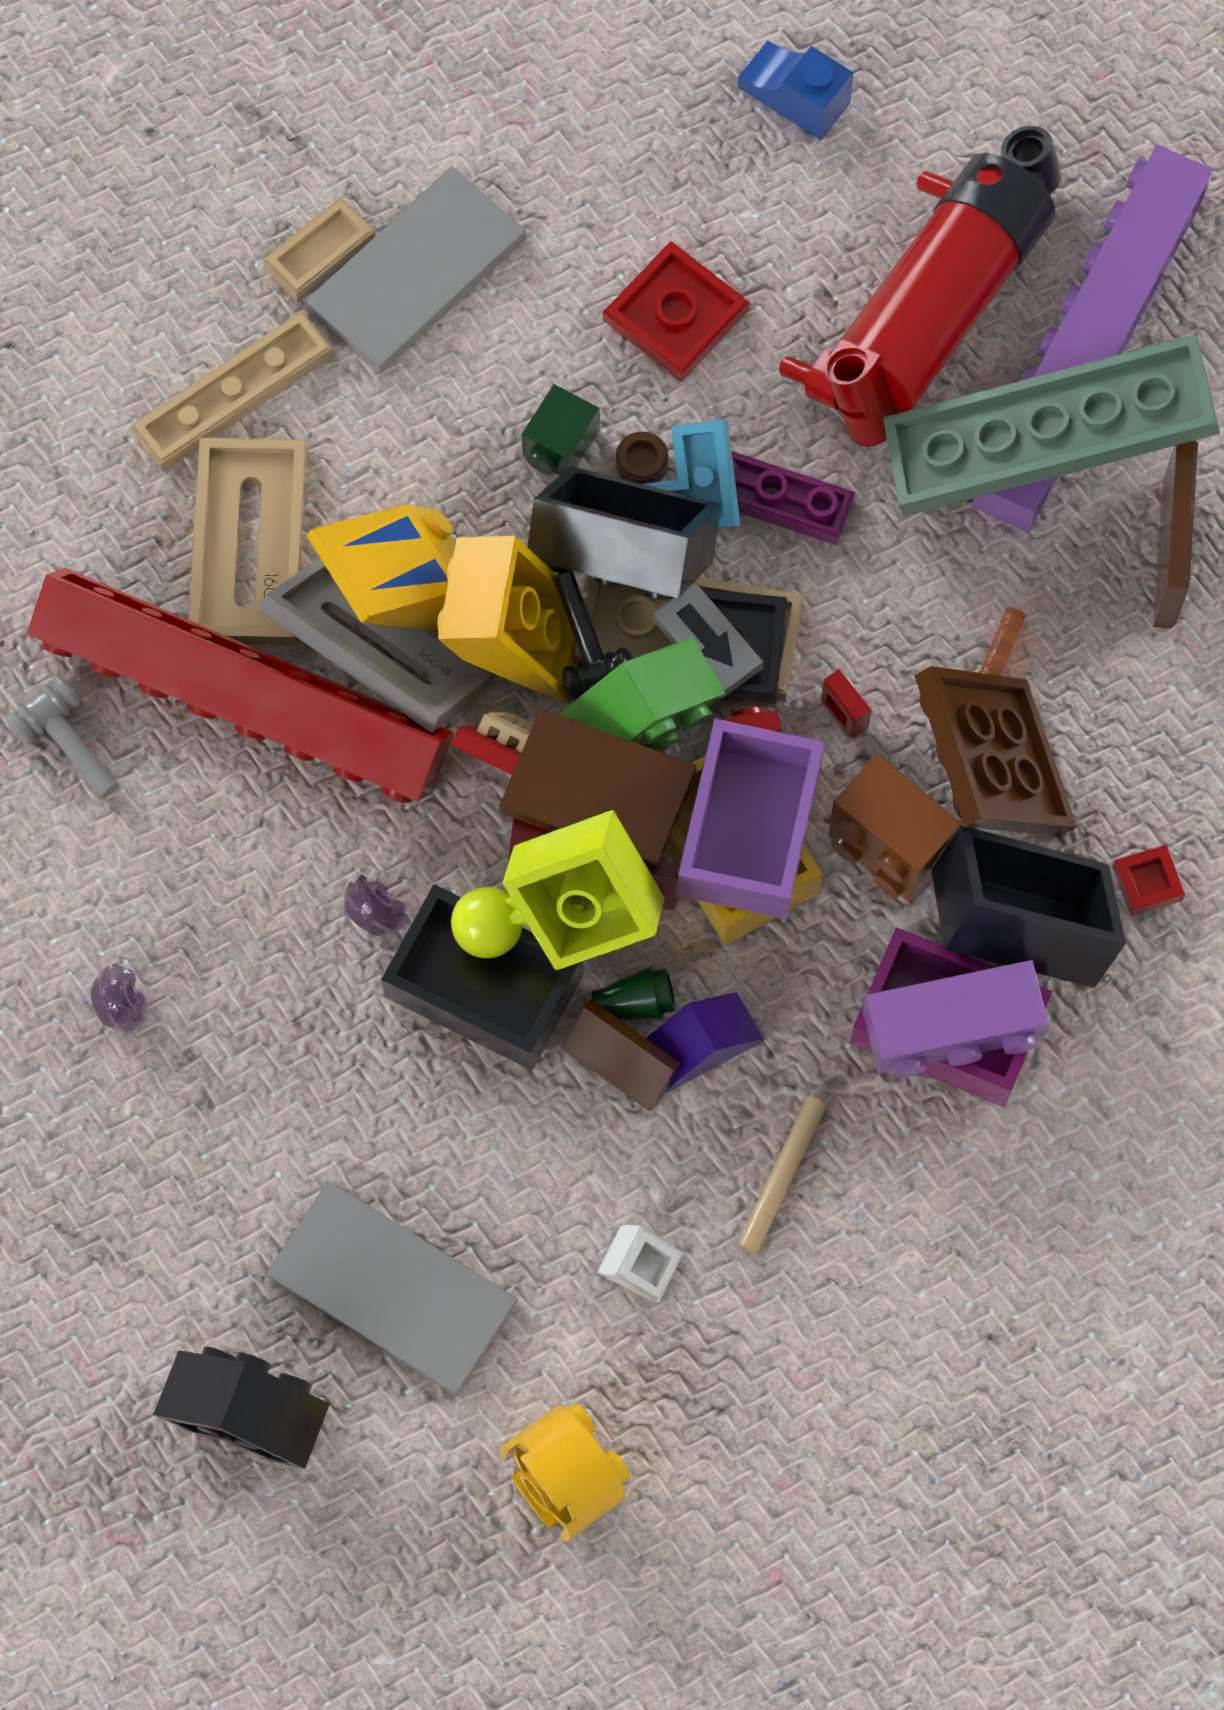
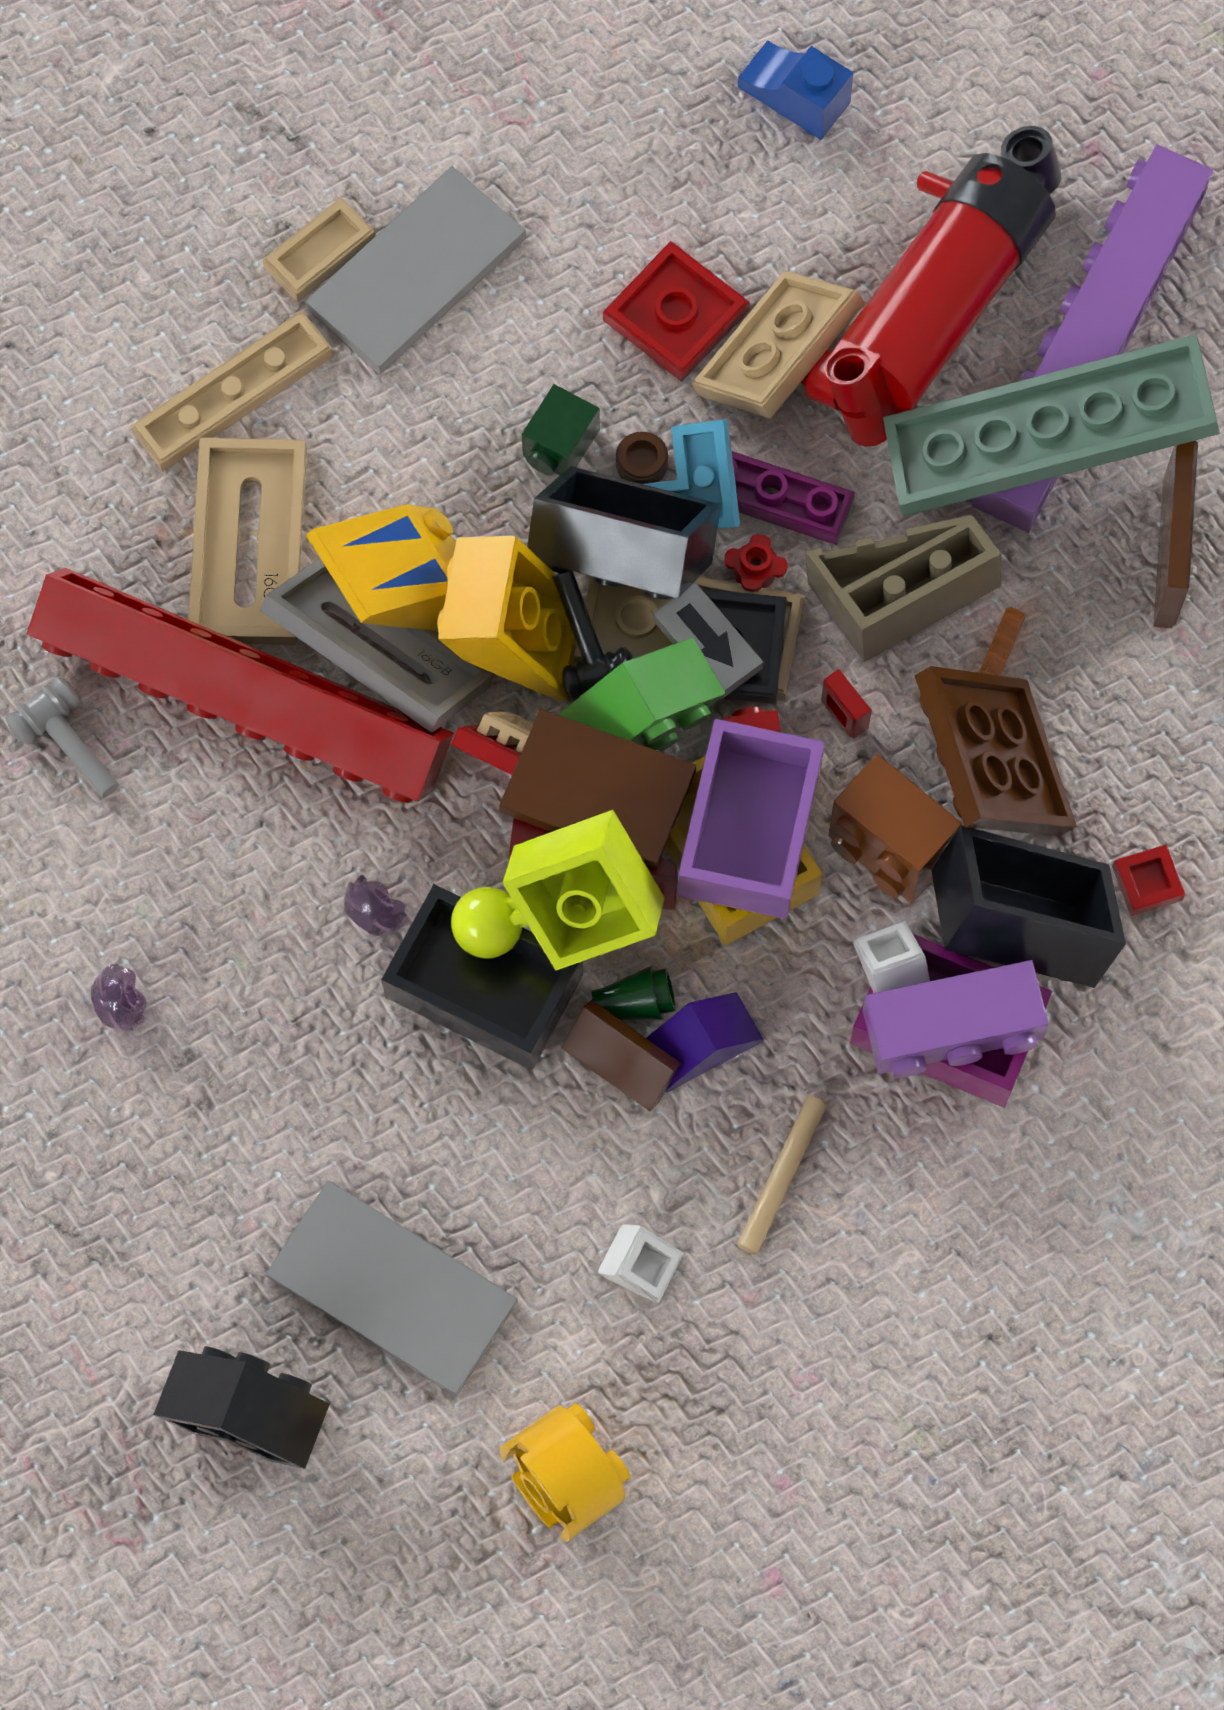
(755, 577): none -> red plate
(778, 343): none -> tan tile
(892, 958): none -> white slope
(904, 582): none -> dark tan wedge

